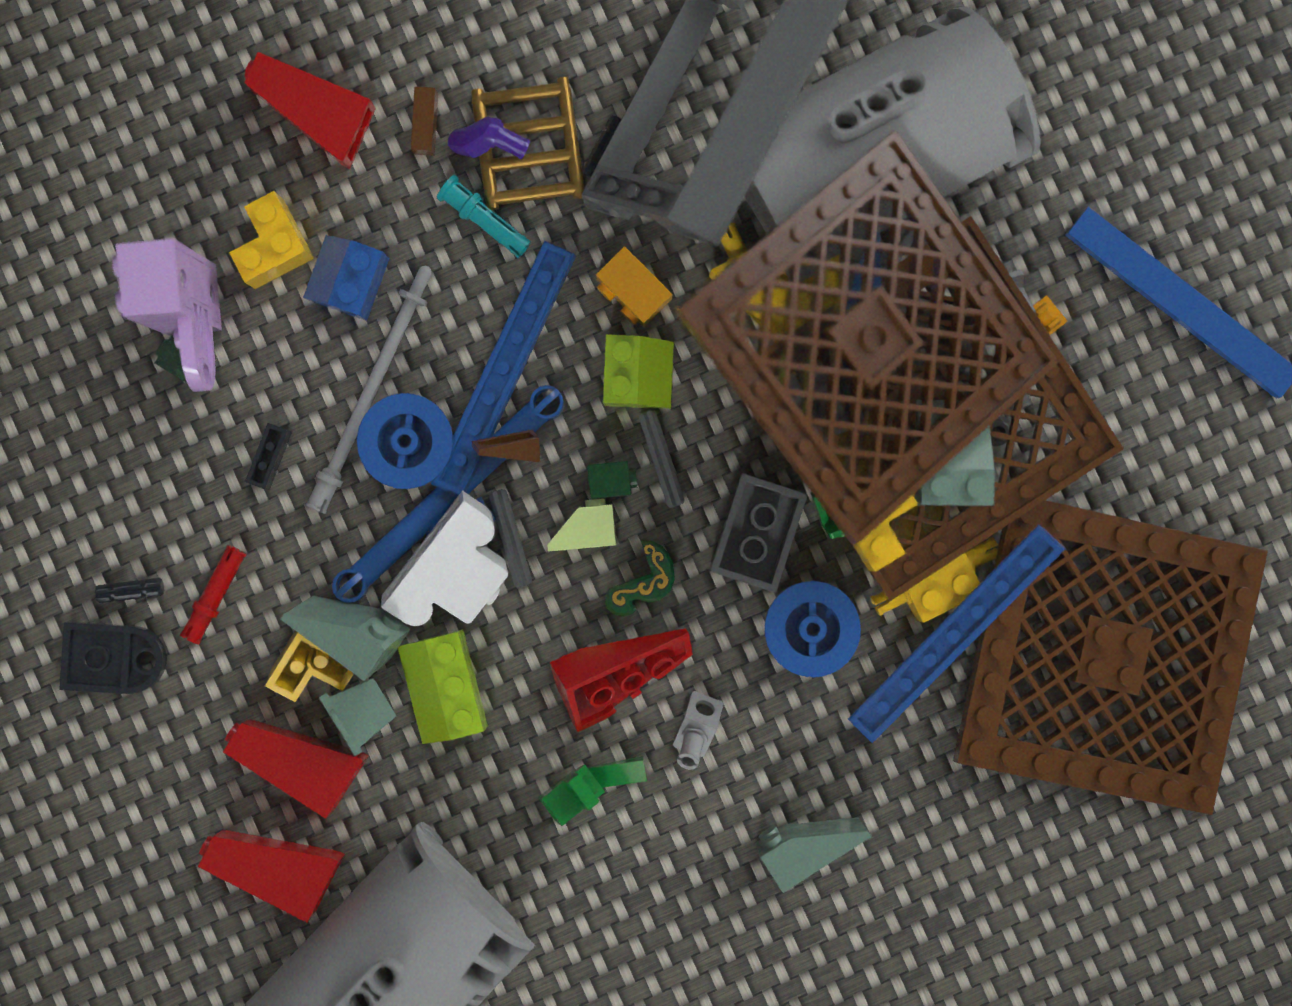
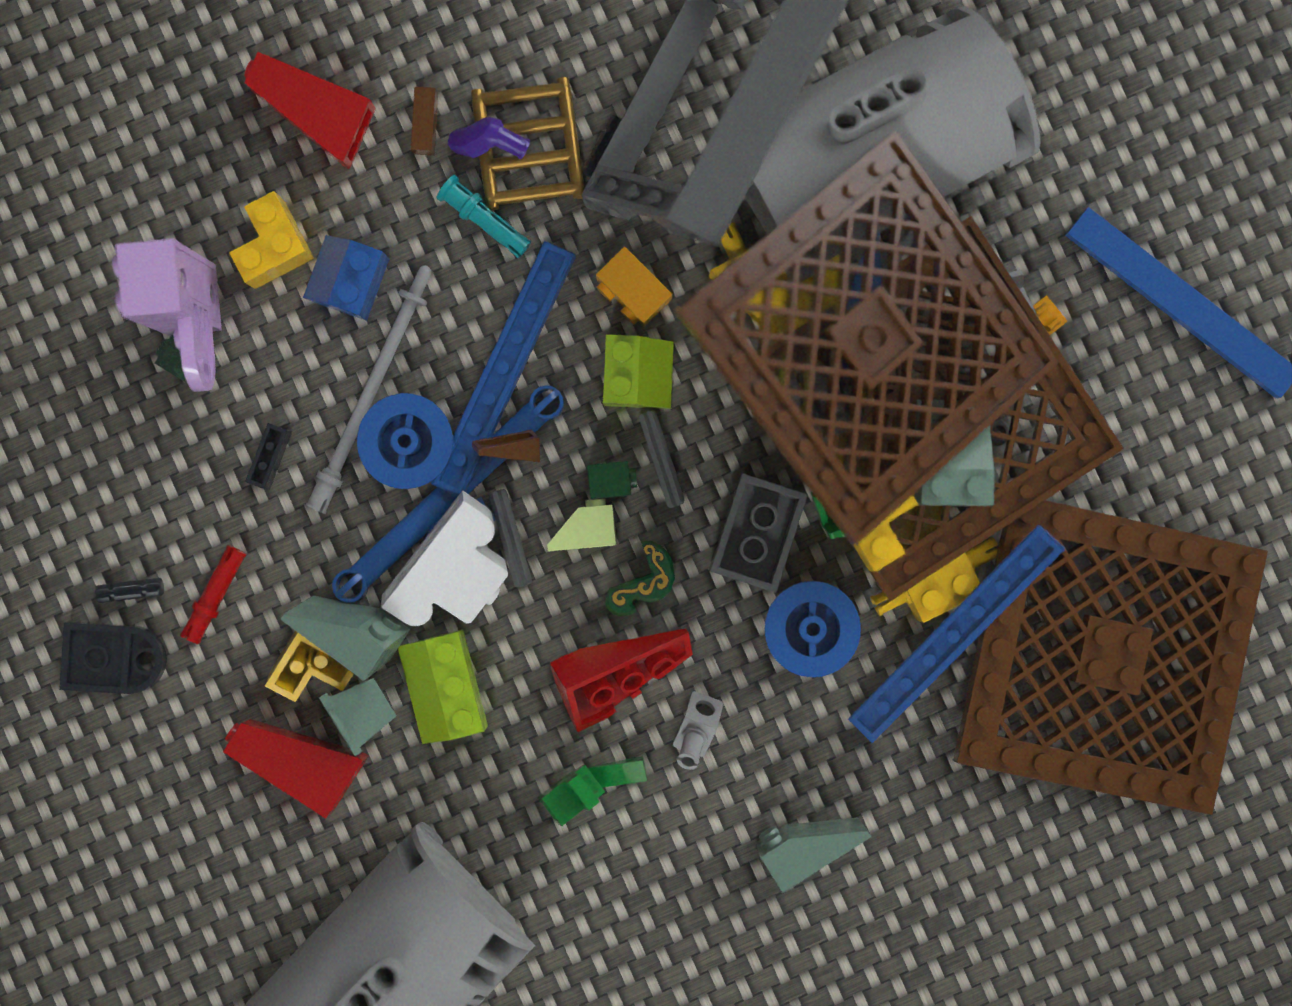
(272, 869): red slope -> none

